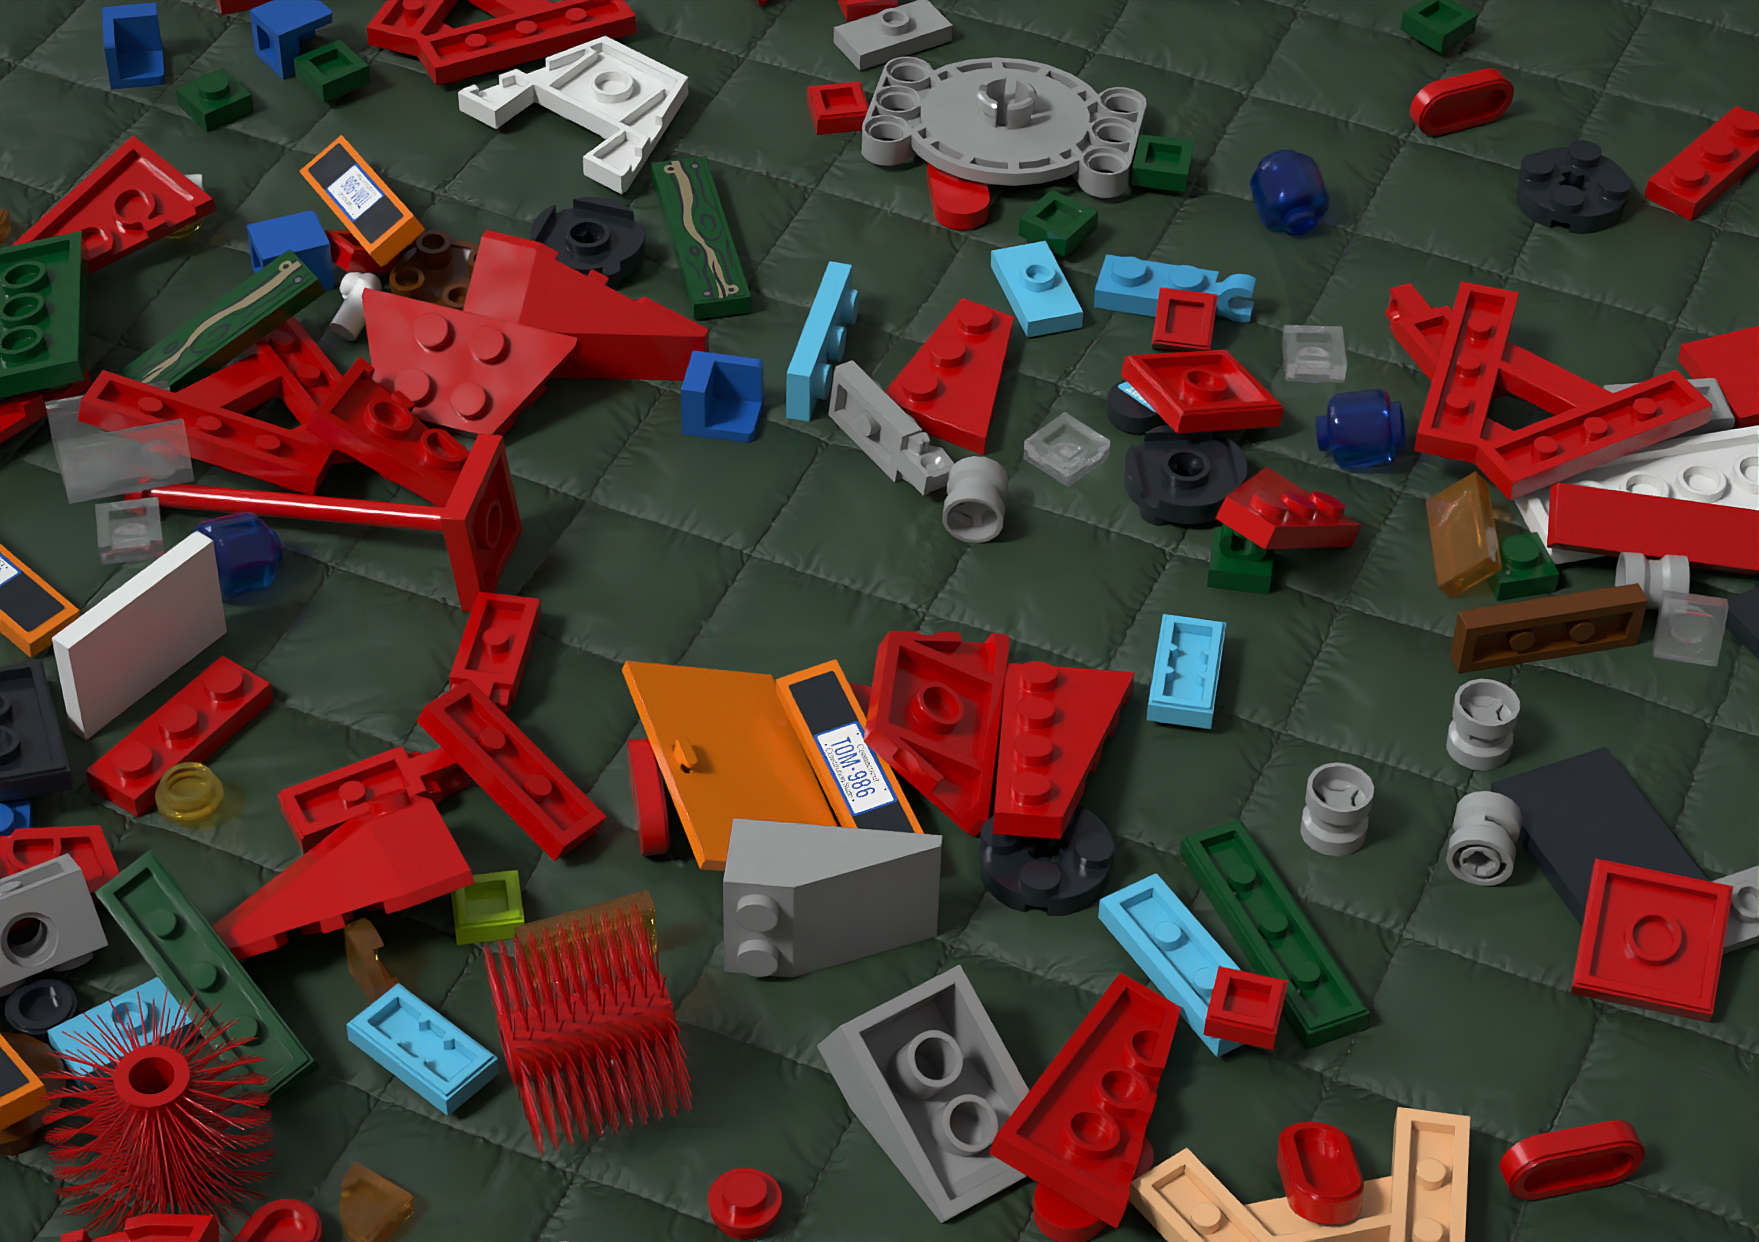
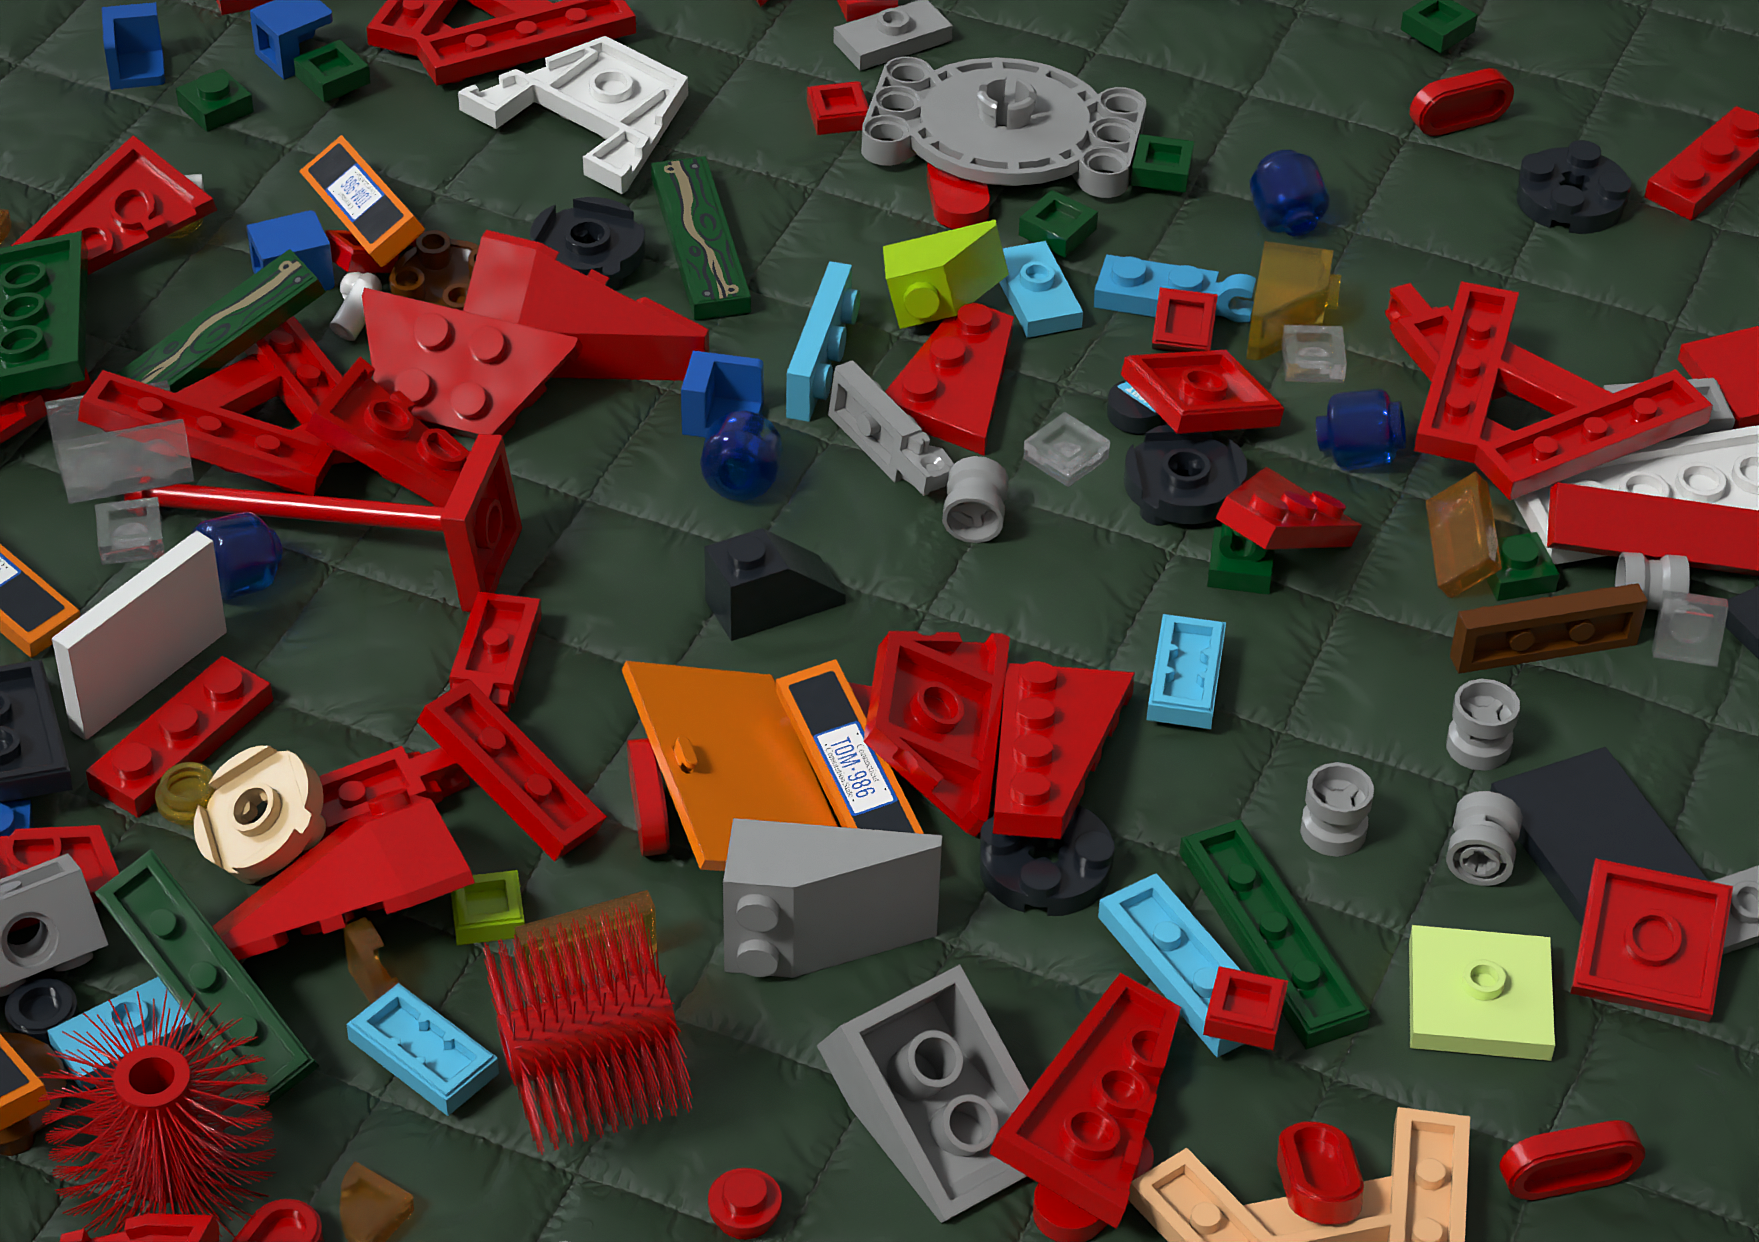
(283, 831): none -> tan plate
(741, 455): none -> clear blue head
(765, 583): none -> black slope
(943, 272): none -> lime slope
(1290, 290): none -> clear yellow slope
(1481, 993): none -> yellowish green plate

